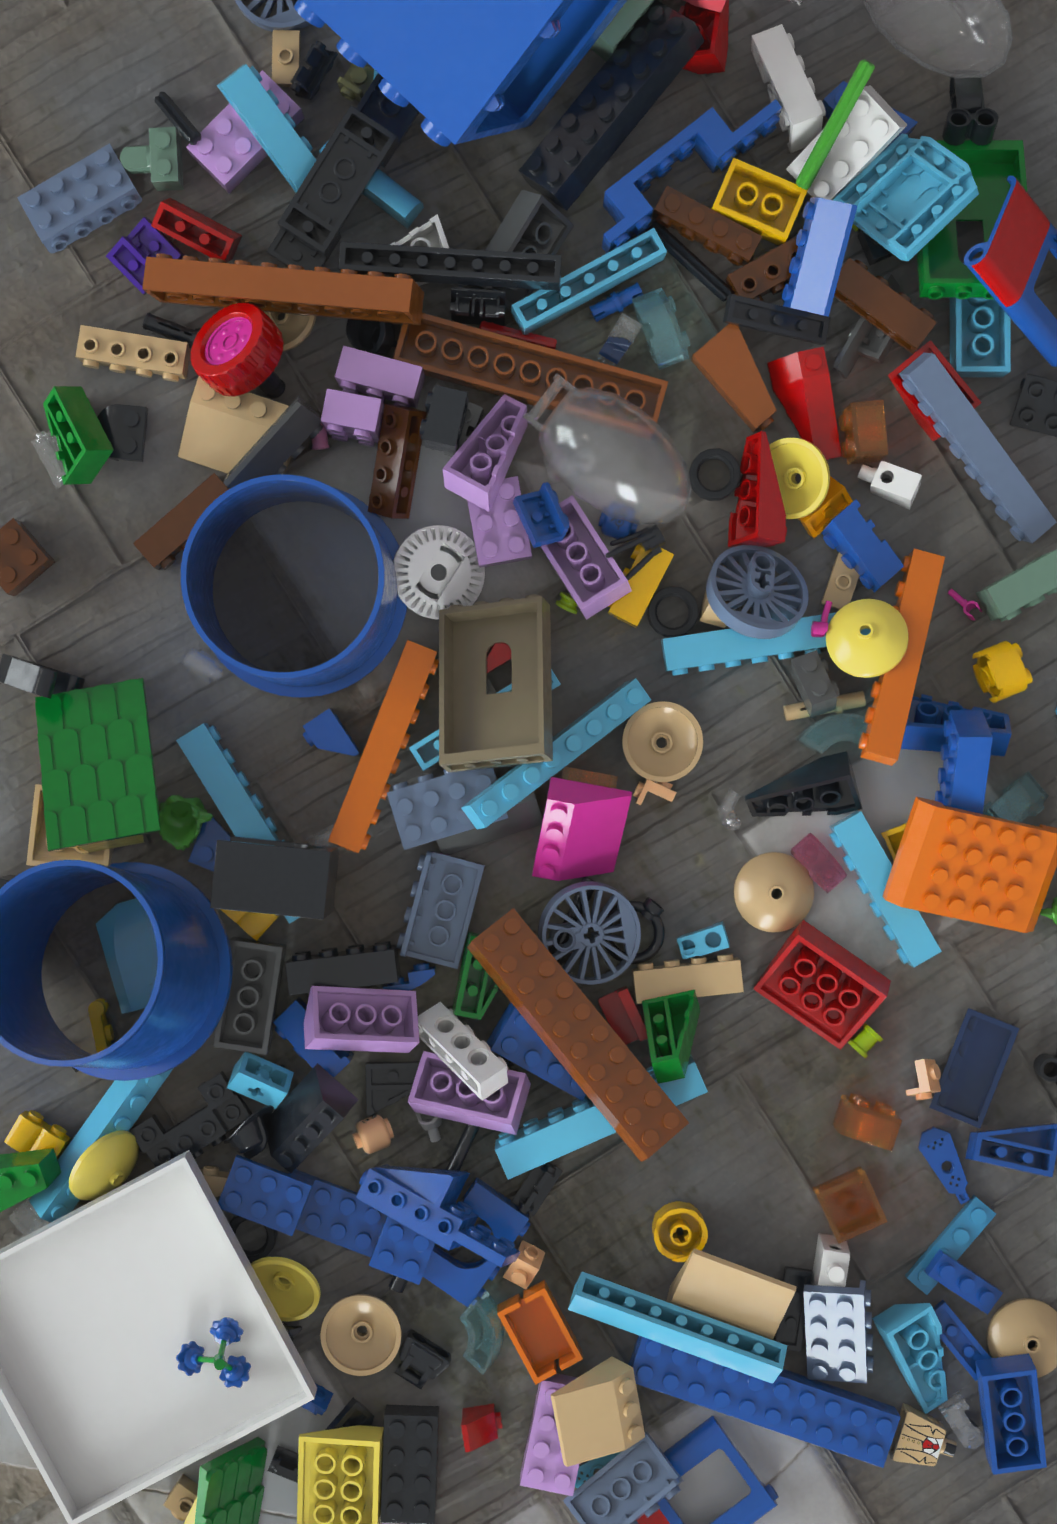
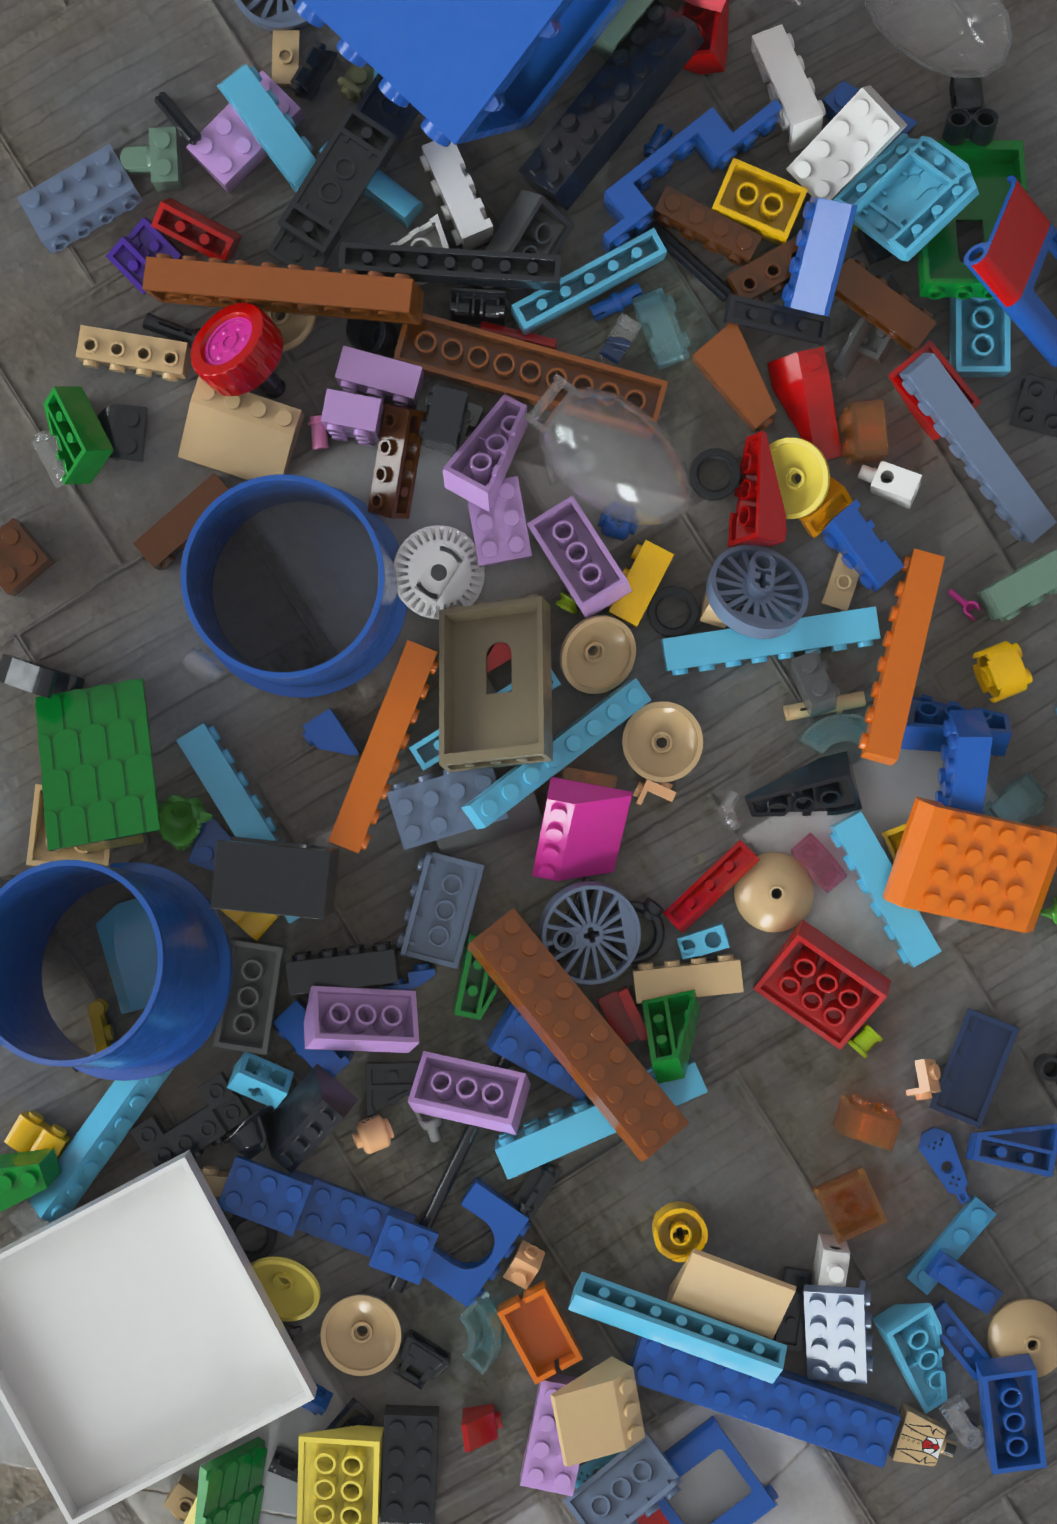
(104, 1165): light yellow dish -> none
(234, 1371): blue plant -> none
(277, 444): dark grey slope -> none
(427, 1204): blue wedge -> none
(458, 195): none -> white wedge
(462, 1051): white brick -> none
(542, 516): blue bracket -> none
(607, 663): none -> tan dish
(649, 538): black plant -> none
(657, 140): none -> blue pin
(711, 886): none -> red plate
(819, 629): dark pink hand -> none
(835, 124): bright green axle -> none
(871, 653): light yellow dish -> none

